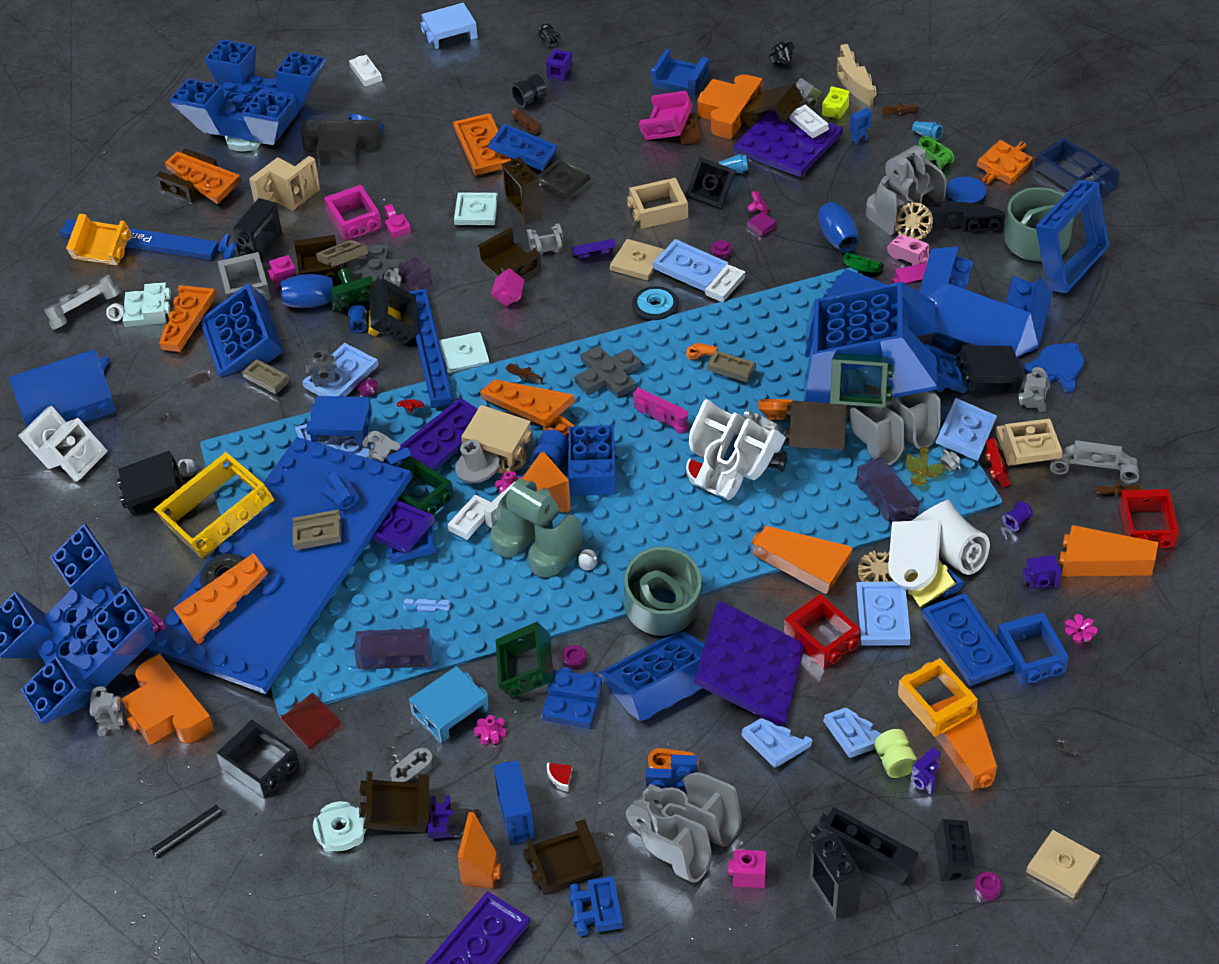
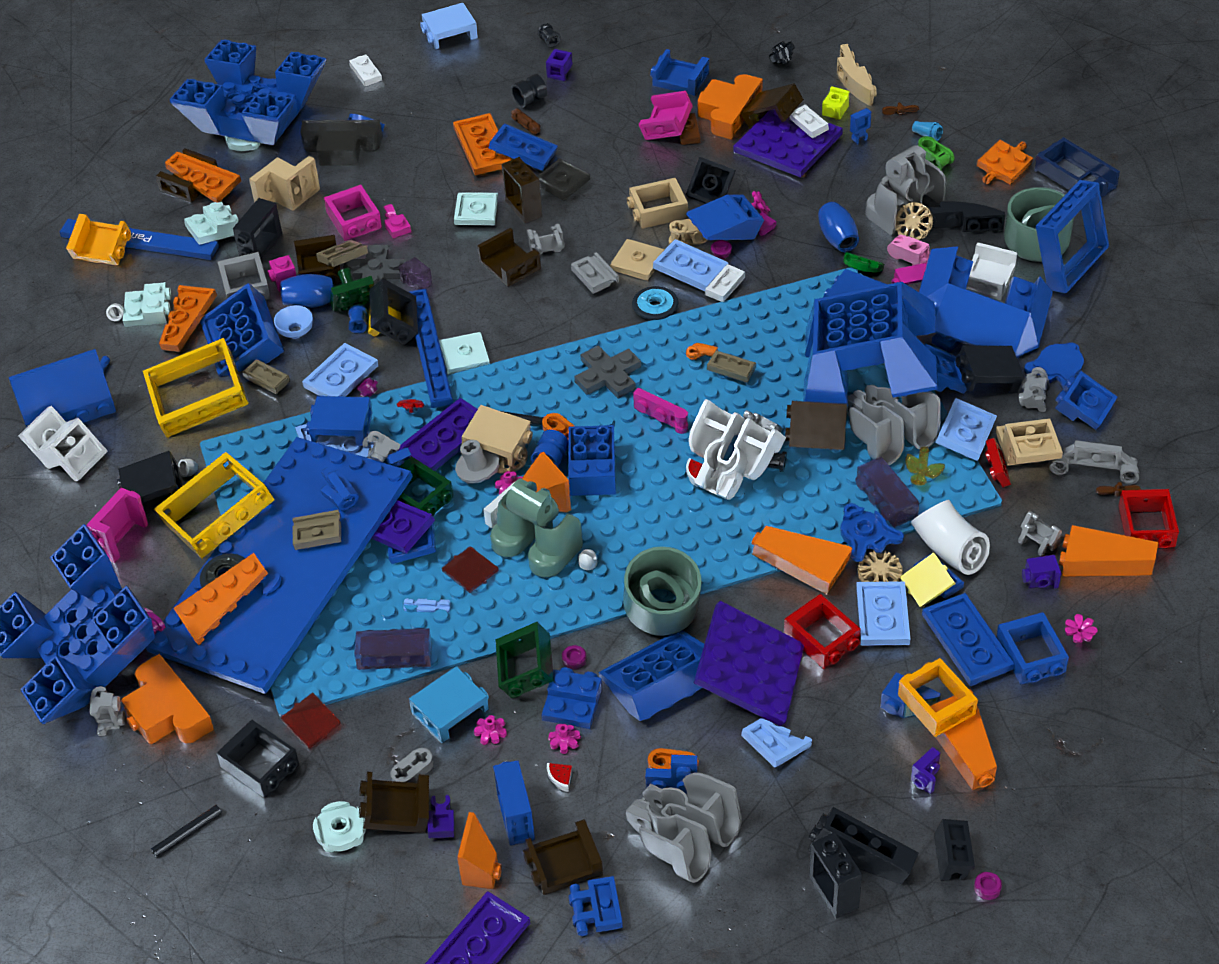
(56, 311): light grey plate -> none
(116, 520): none -> dark pink panel
(201, 410): none -> yellow window
(213, 224): none -> light aqua plate
(227, 252): blue piece -> none
(293, 317): none -> light blue piece
(320, 367): flat silver brick -> none
(393, 276): light grey plate -> none
(457, 821): clear smoke plant -> none
(469, 518): white plate -> none
(470, 569): none -> clear red piece
(508, 287): dark pink brick -> none
(523, 373): reddish brown piece -> none
(528, 401): orange wing -> none
(564, 737): none -> dark pink plant
(594, 273): none -> light grey plate
(602, 247): dark purple plate -> none
(685, 232): none -> tan piece
(727, 219): none -> blue slope
(737, 162): dark azure cone -> none
(748, 868): dark pink brick -> none
(774, 408): orange piece -> none
(809, 93): flat silver brick -> none
(840, 397): window -> none
(851, 731): light blue wing -> none
(866, 531): none -> blue tile
(894, 705): none -> blue slope
(895, 753): yellowish green wheel -> none
(914, 550): white tile -> none
(950, 460): light grey plate -> none
(966, 190): blue tile -> none
(991, 270): none -> white panel
(1018, 515): dark purple bush -> none
(1041, 533): none -> light grey piece
(1063, 864): tan plate -> none
(1085, 400): none -> blue plate

